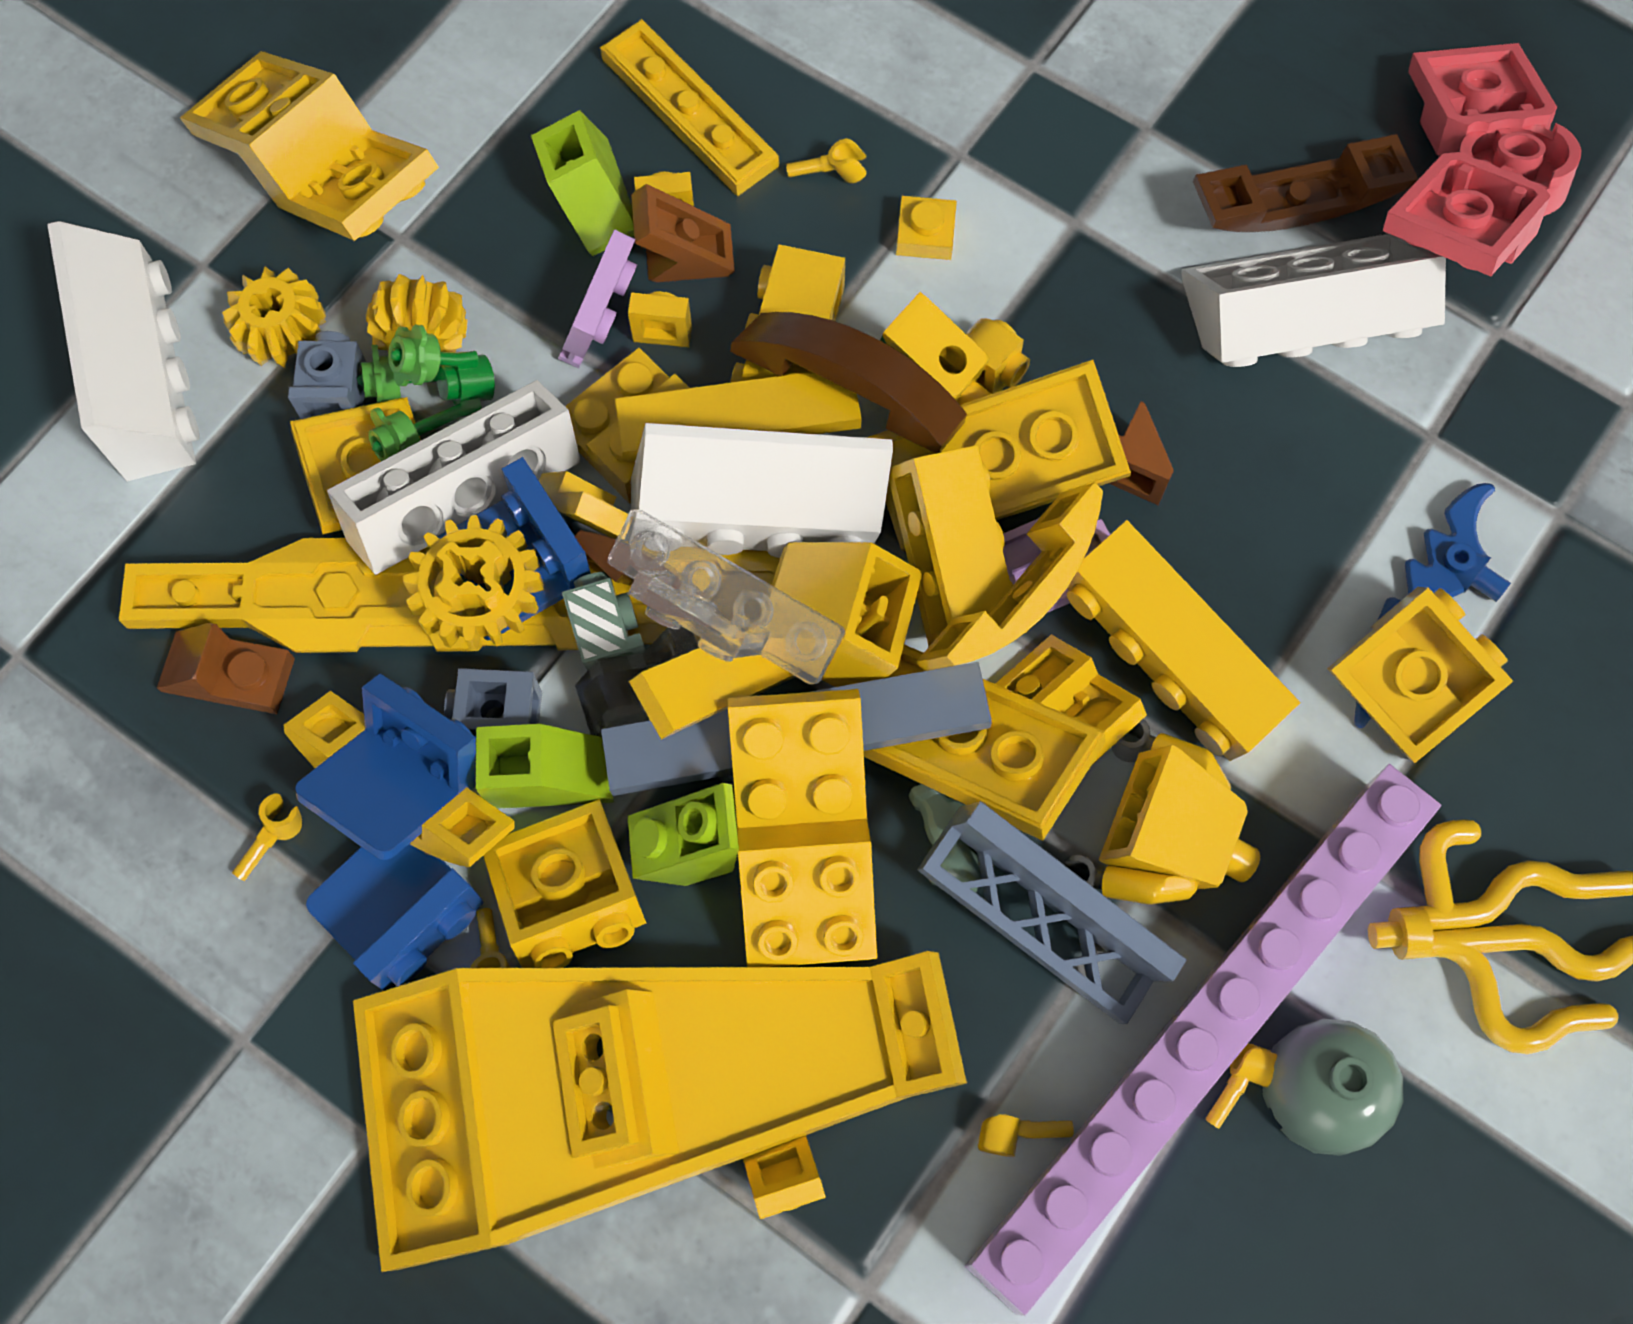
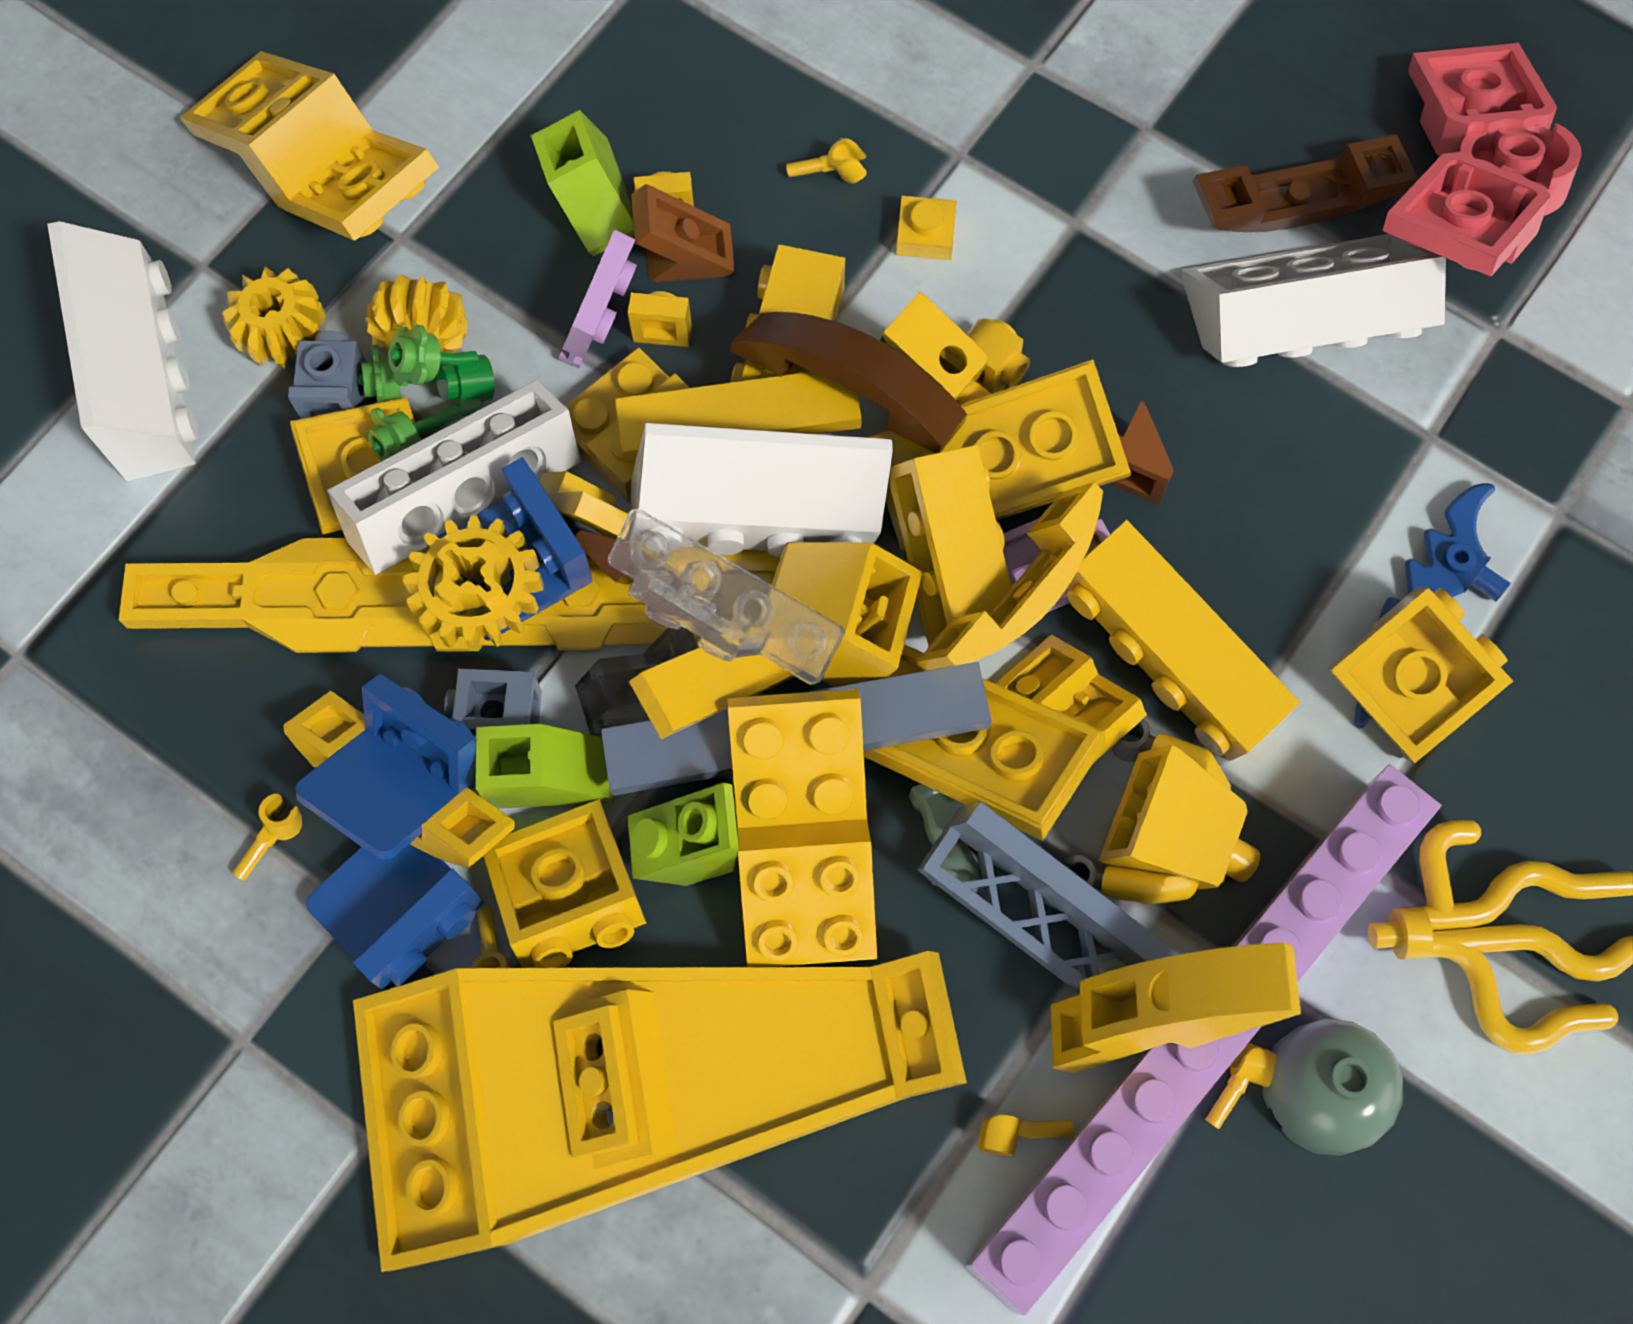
(225, 670): dark orange slope -> none
(601, 619): sand green brick -> none
(690, 107): yellow tile -> none
(783, 1177): yellow plate -> none
(1174, 1000): none -> yellow slope

